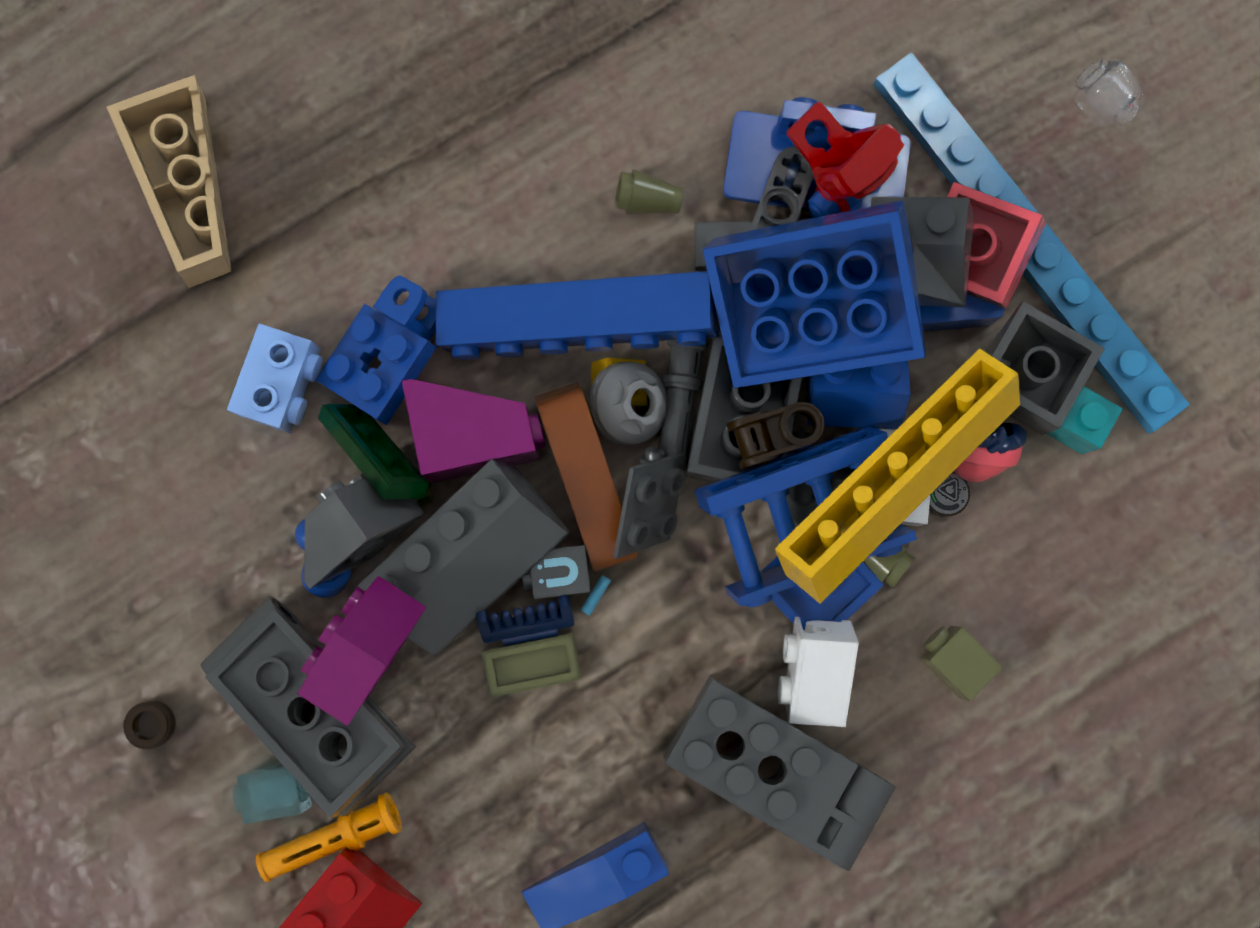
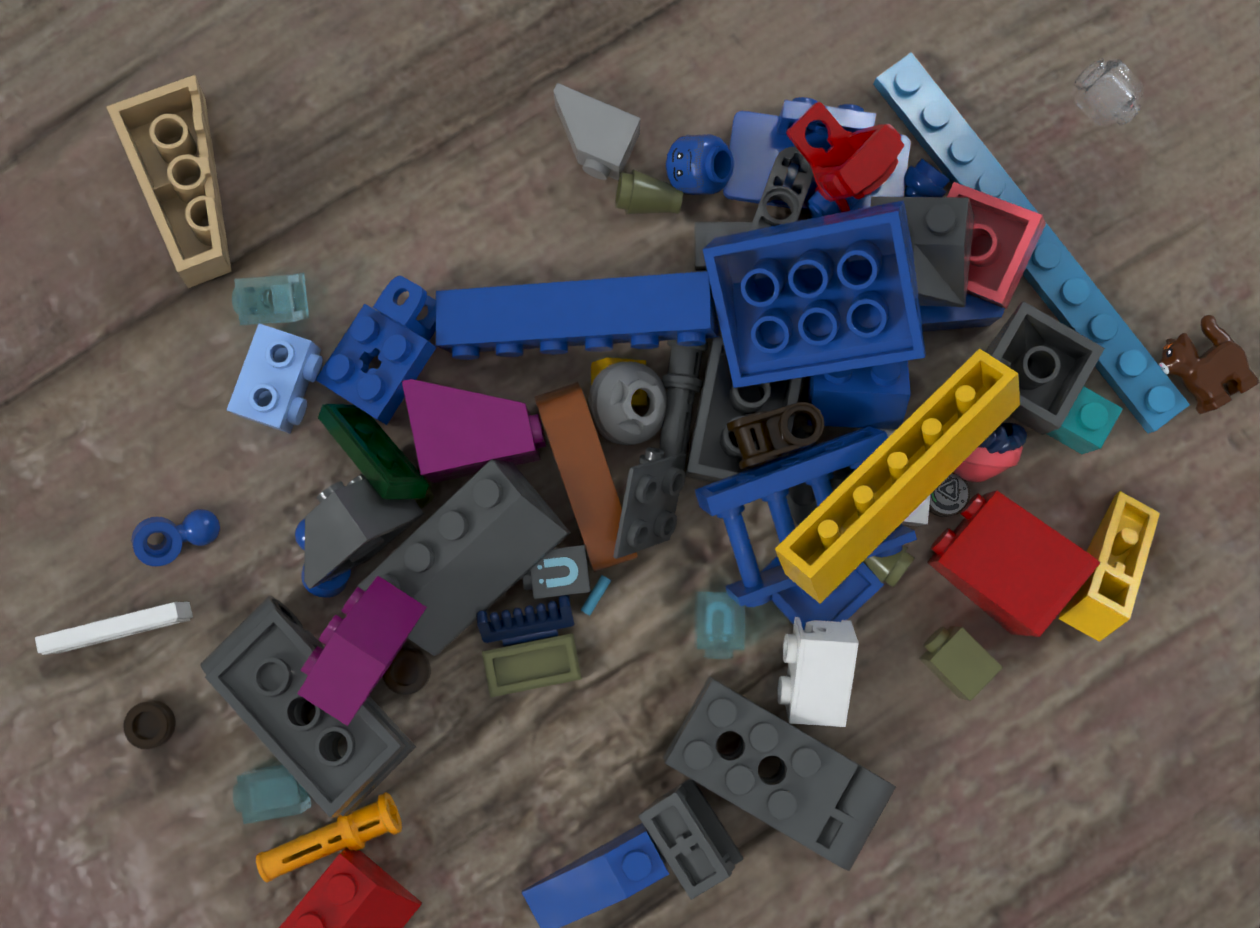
(113, 628): none -> white tile
(198, 528): none -> blue plate
(288, 297): none -> clear light blue brick
(408, 672): none -> dark brown tile
(597, 132): none -> light grey slope
(691, 838): none -> dark grey hinge
(699, 164): none -> blue head
(718, 625): none -> clear light blue brick
(924, 181): none -> blue plate
(1011, 564): none -> red slope
(1111, 590): none -> yellow slope
(1206, 374): none -> reddish brown animal

